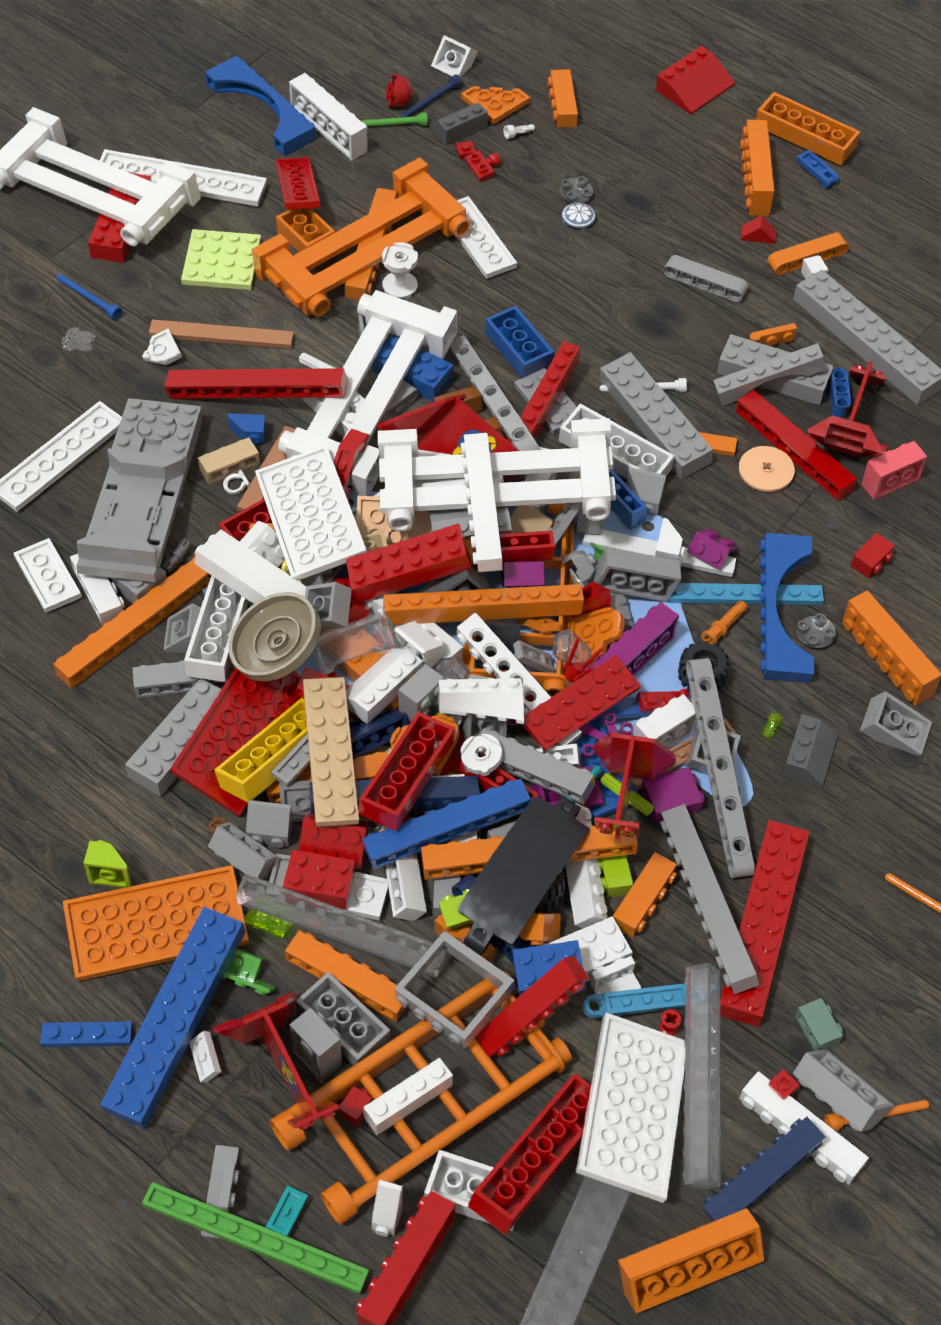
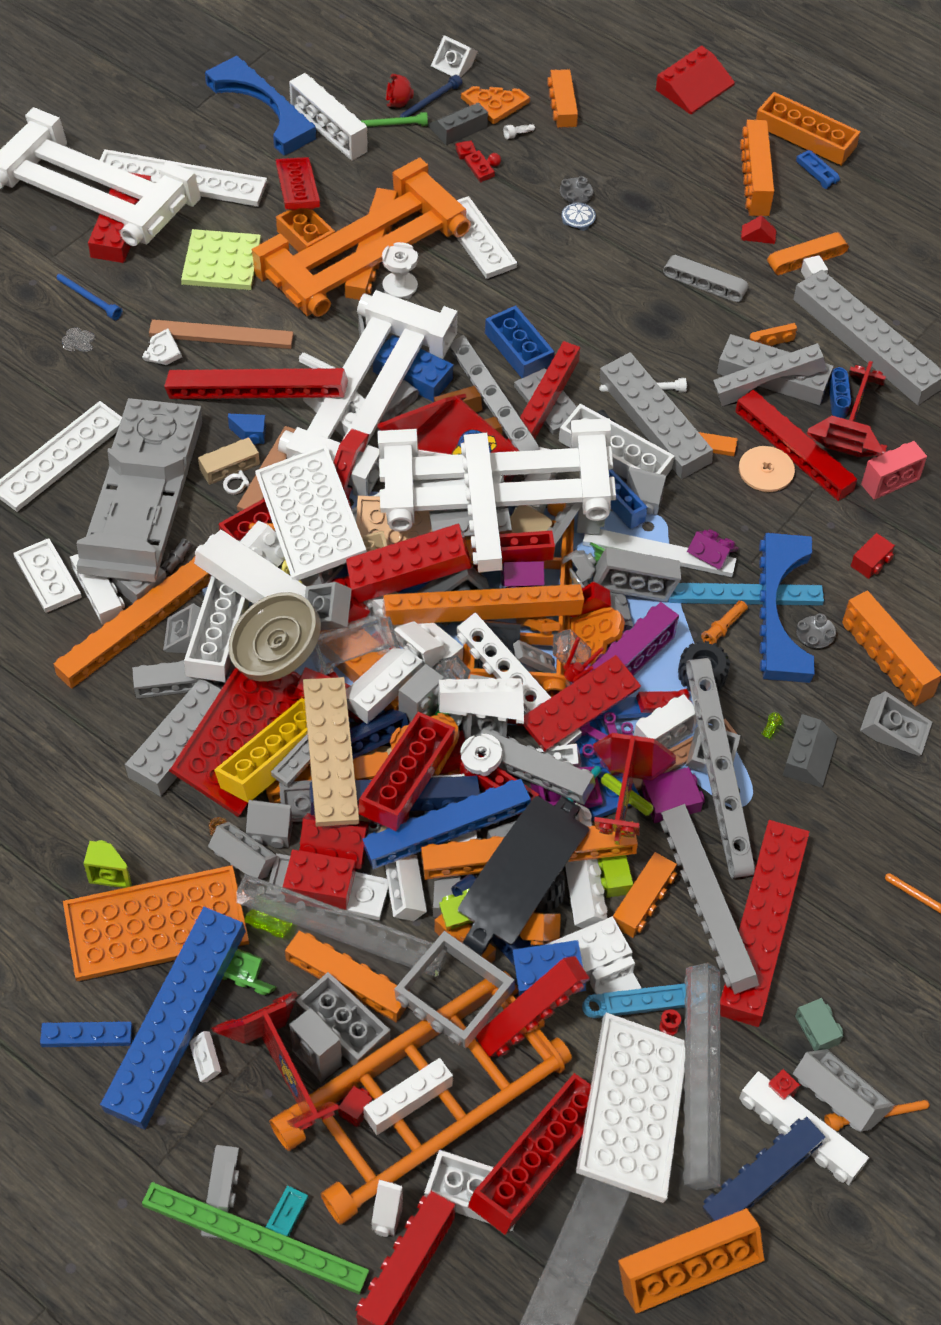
(669, 543): white slope -> none

